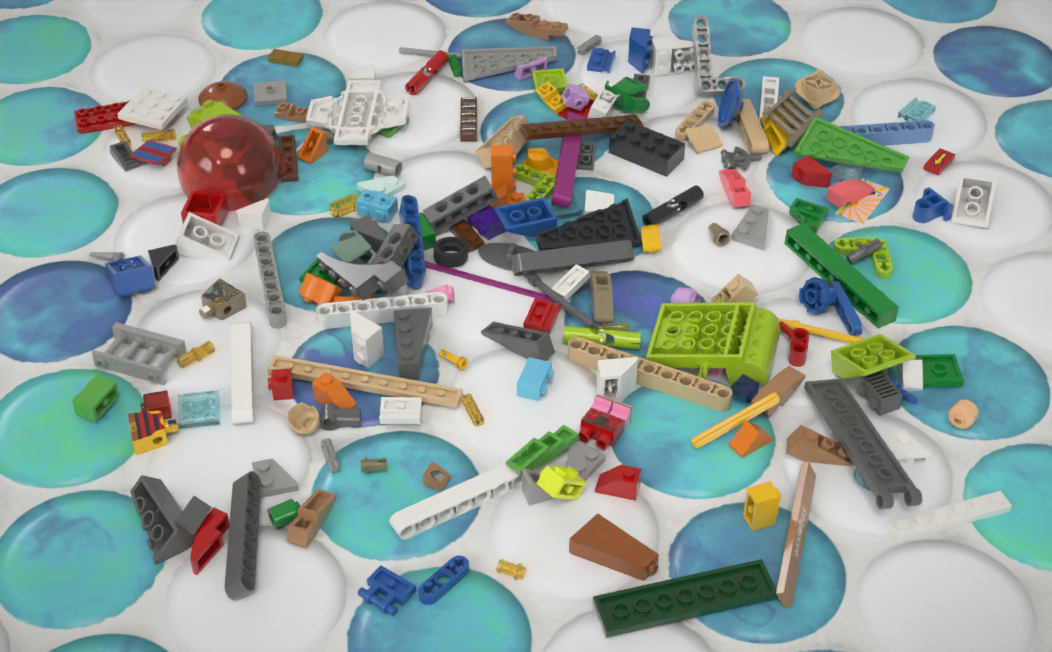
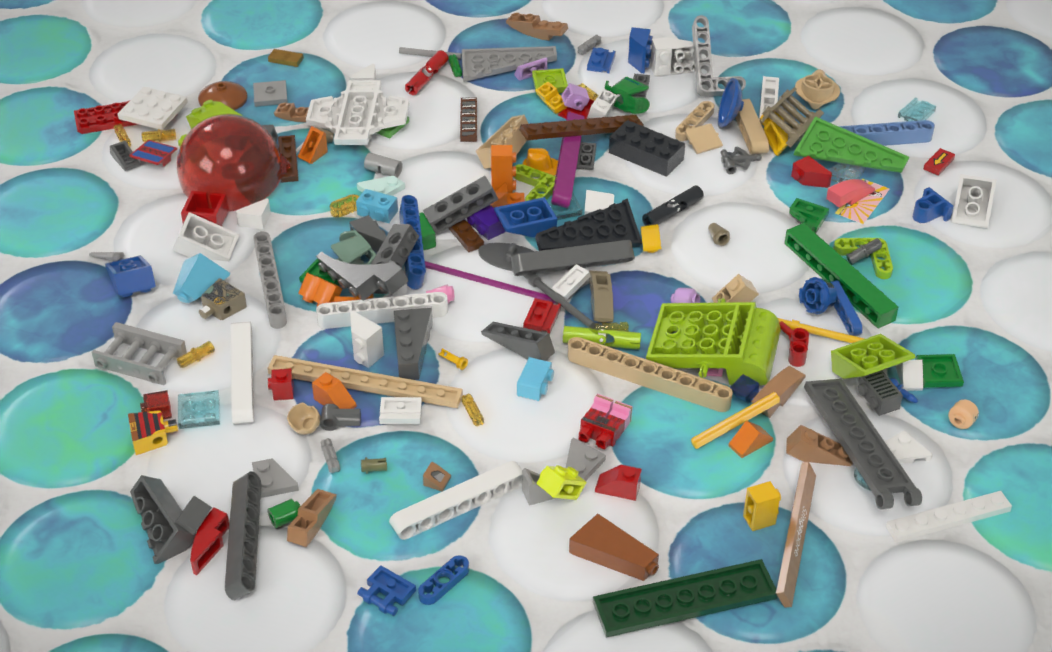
(96, 398): bright green brick -> none
(162, 260): black slope -> none
(196, 277): none -> medium azure slope
(450, 259): black tyre -> none
(515, 570): clear yellow pin -> none
(545, 449): bright green slope -> none
(616, 377): white slope -> none
(735, 187): coral slope -> none
(752, 228): light grey wing -> none

